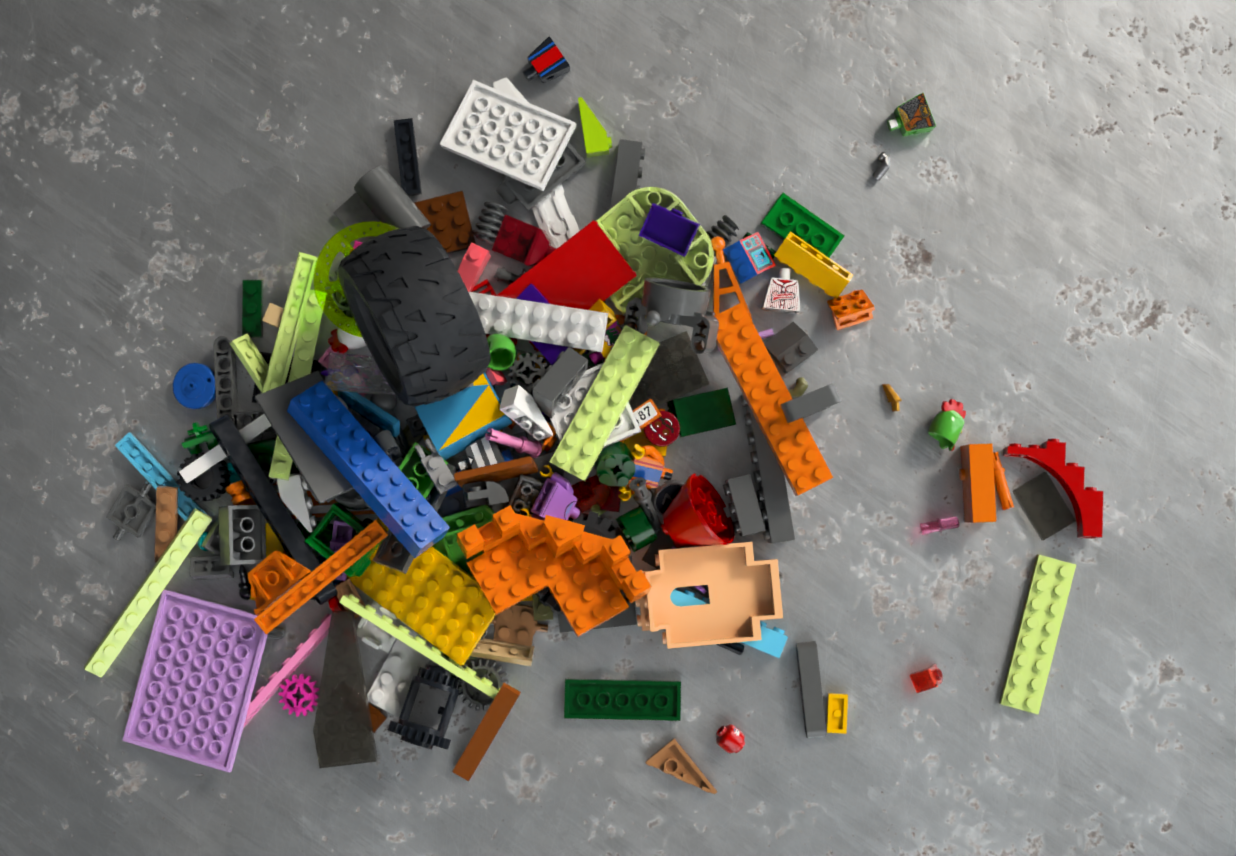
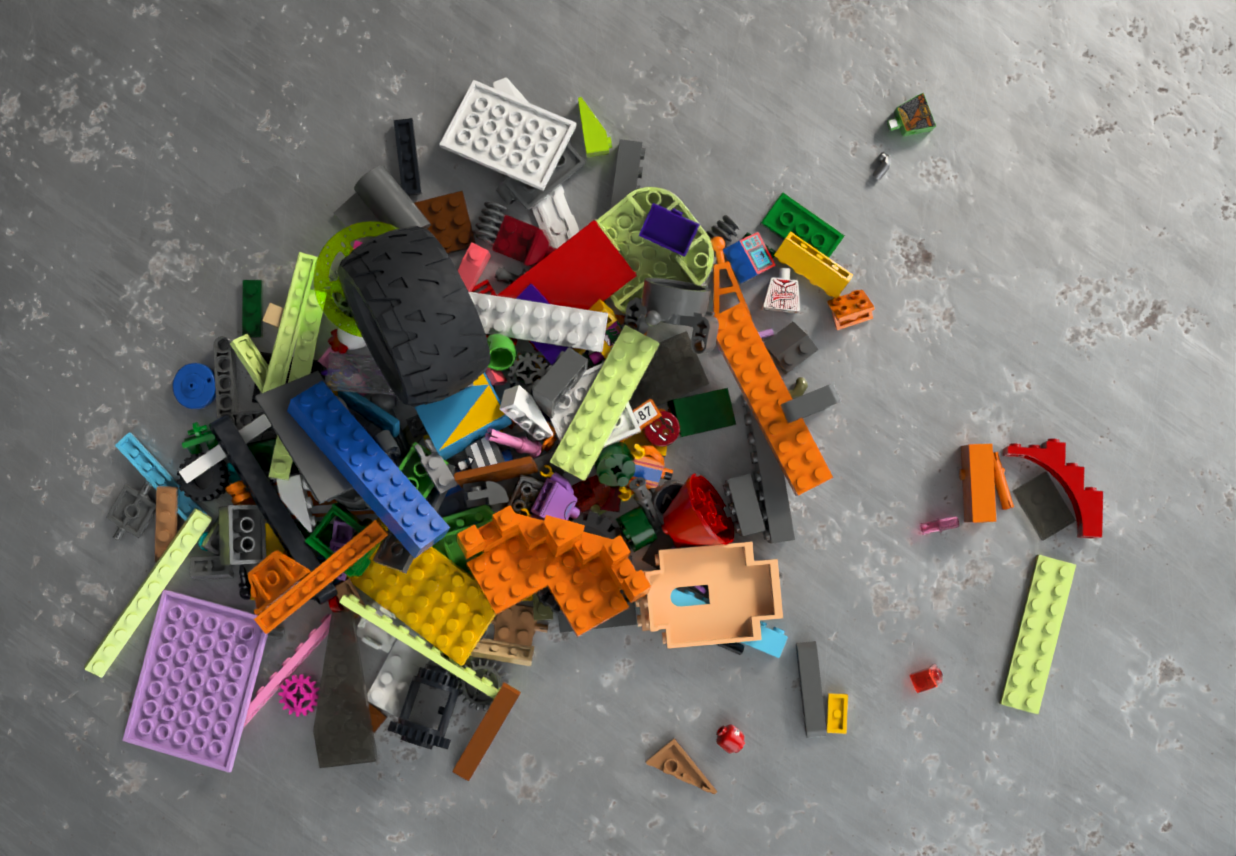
(546, 62): torso -> none
(622, 699): dark green plate -> none
(892, 397): pearl gold bar -> none
(948, 424): bright green piece -> none

